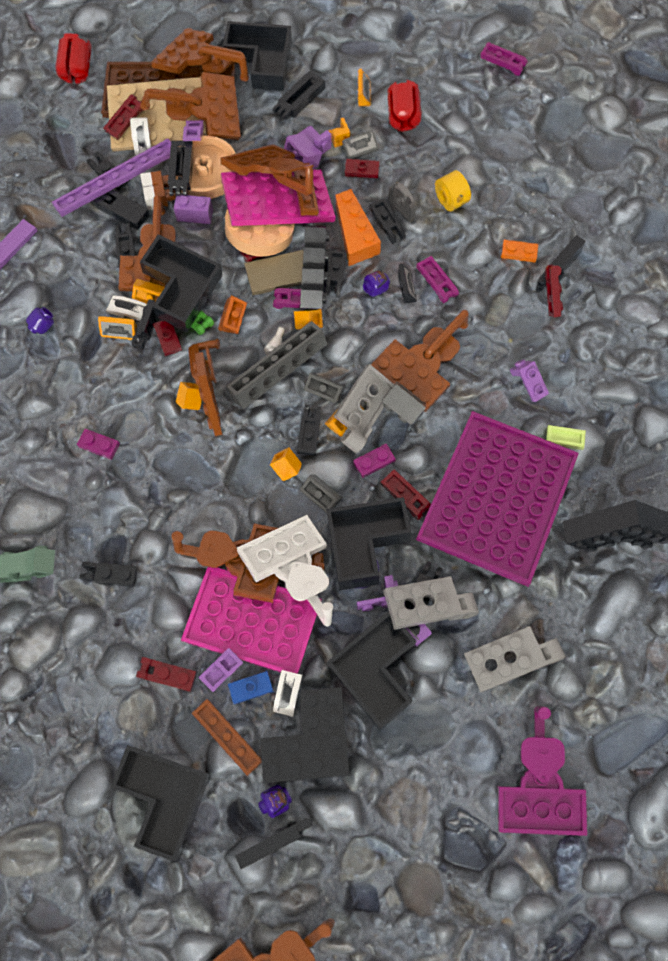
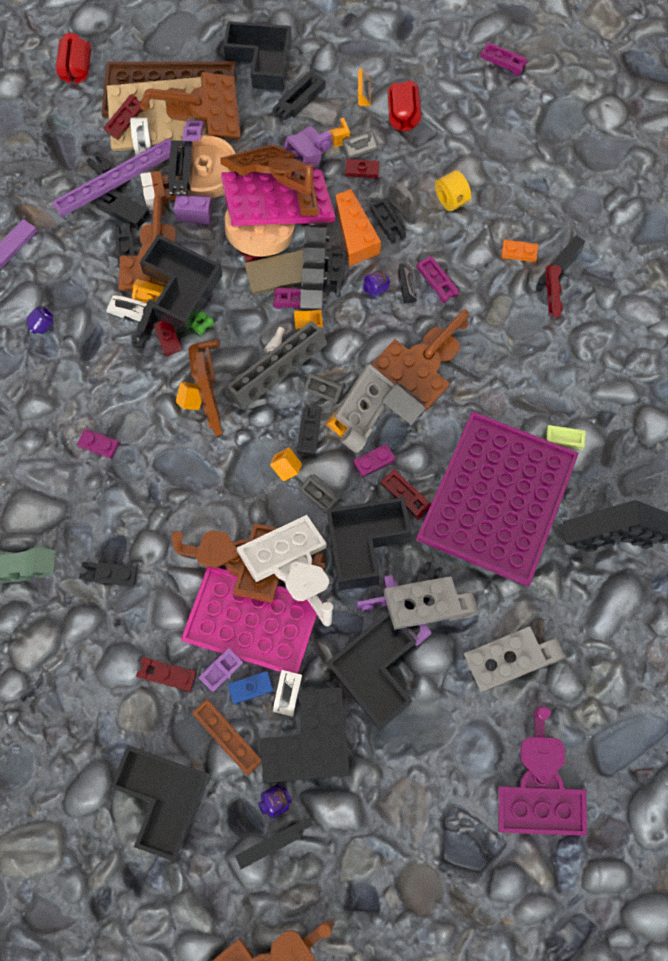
(117, 327): slope -> none
(193, 49): dark orange plate -> none
(232, 315): orange slope -> none
(531, 378): medium lavender bracket -> none

